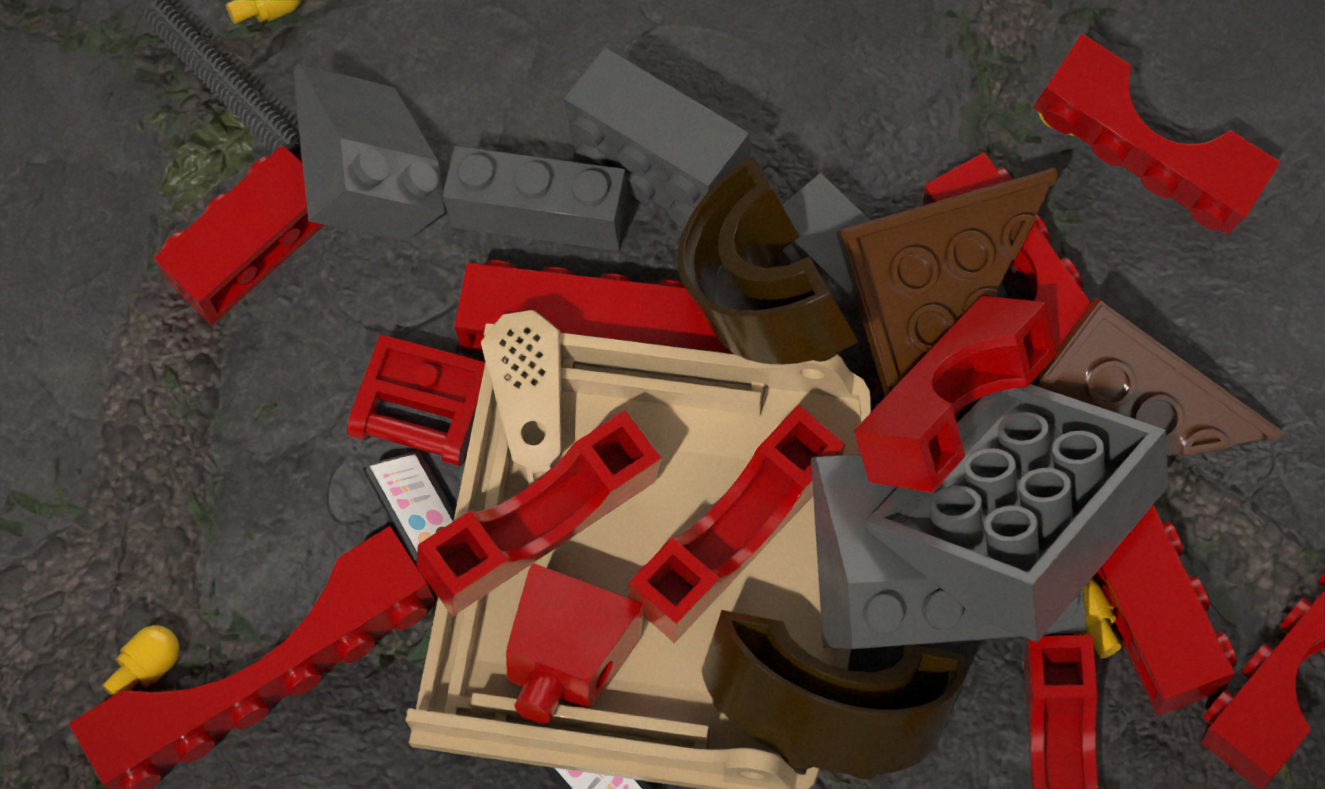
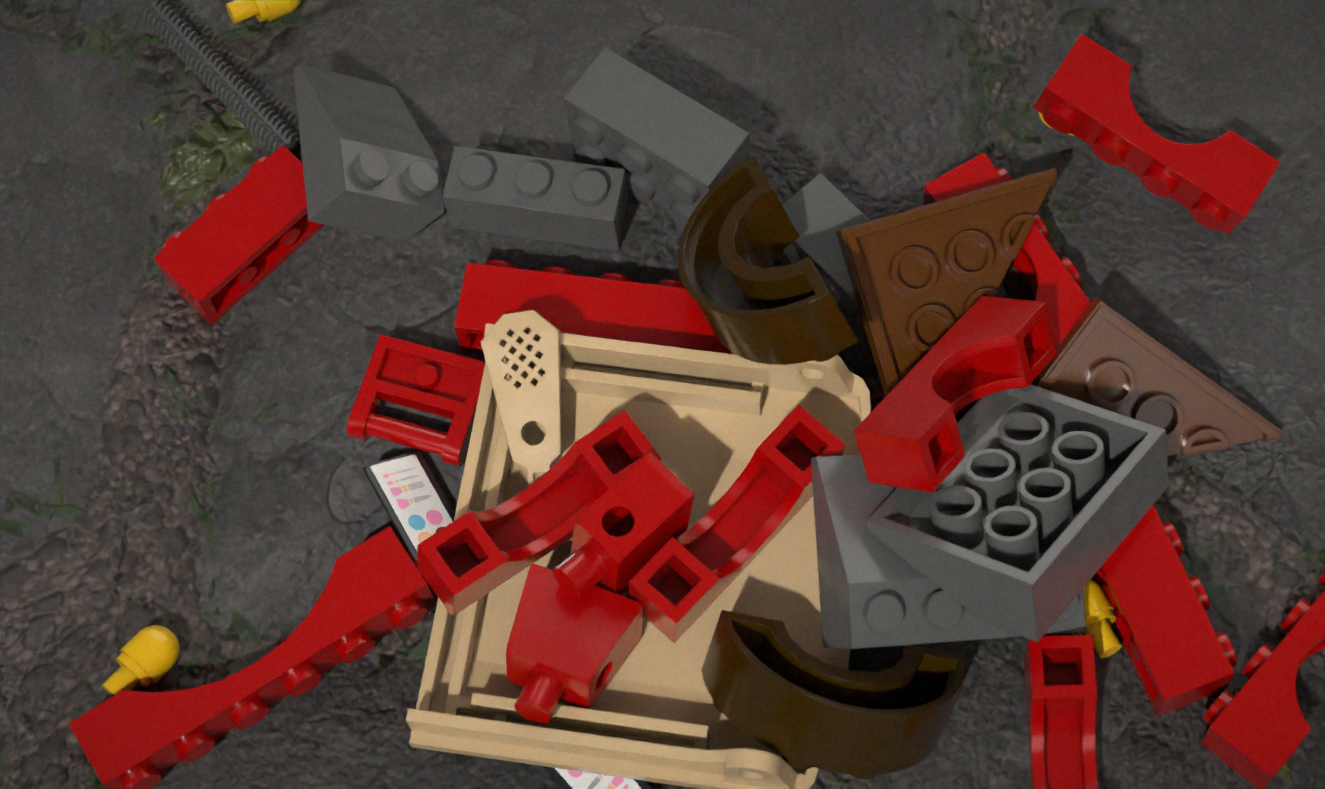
(625, 529): none -> red torso

